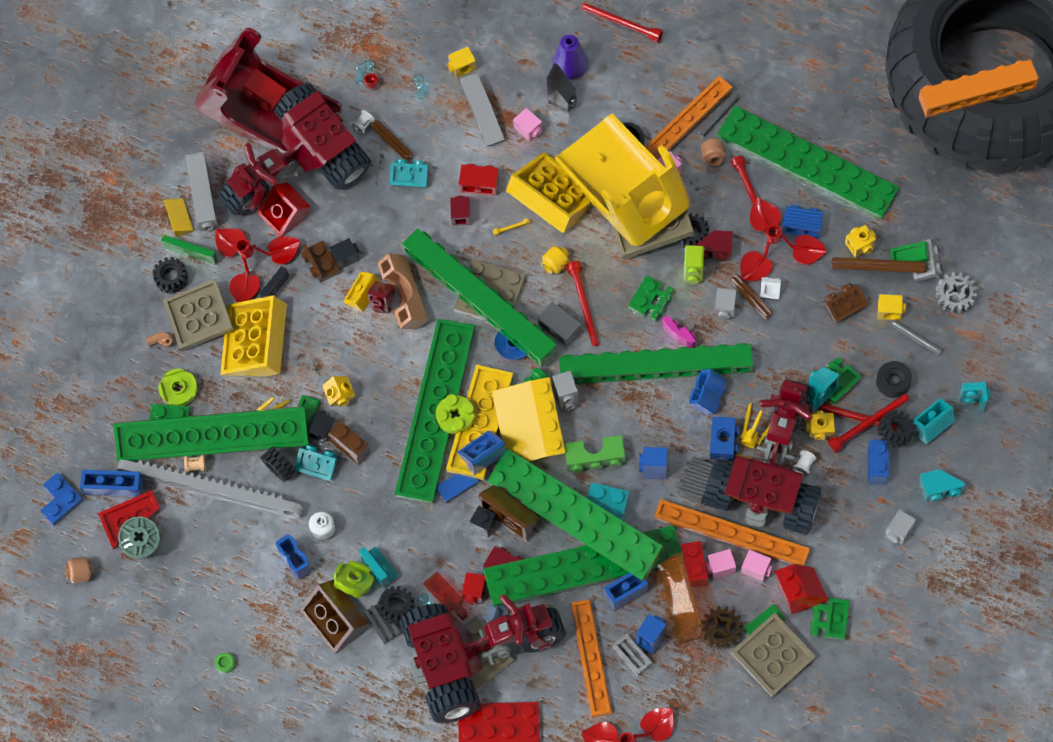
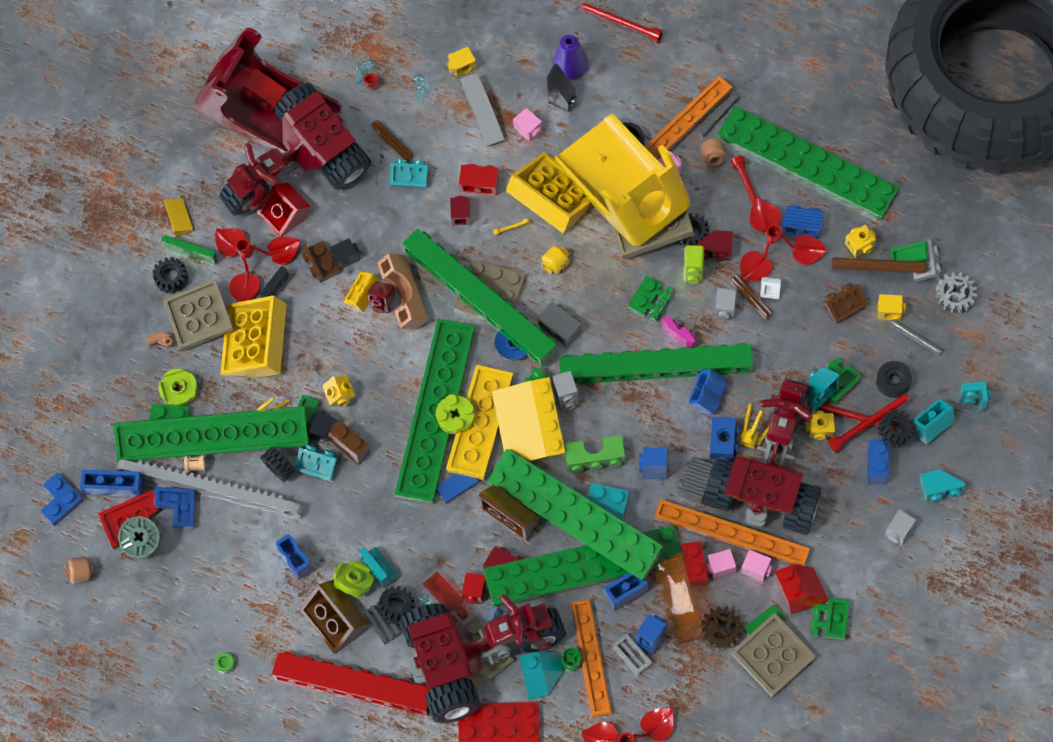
(180, 501): none -> blue plate
(202, 191): light grey slope -> none
(322, 525): white head -> none
(351, 683): none -> red brick
(362, 122): white bush -> none
(482, 451): blue slope -> none
(483, 521): black brick -> none
(540, 673): none -> teal slope
(573, 656): none -> green wheel
(574, 269): red piece -> none
(805, 462): white bush -> none
(978, 88): orange brick -> none

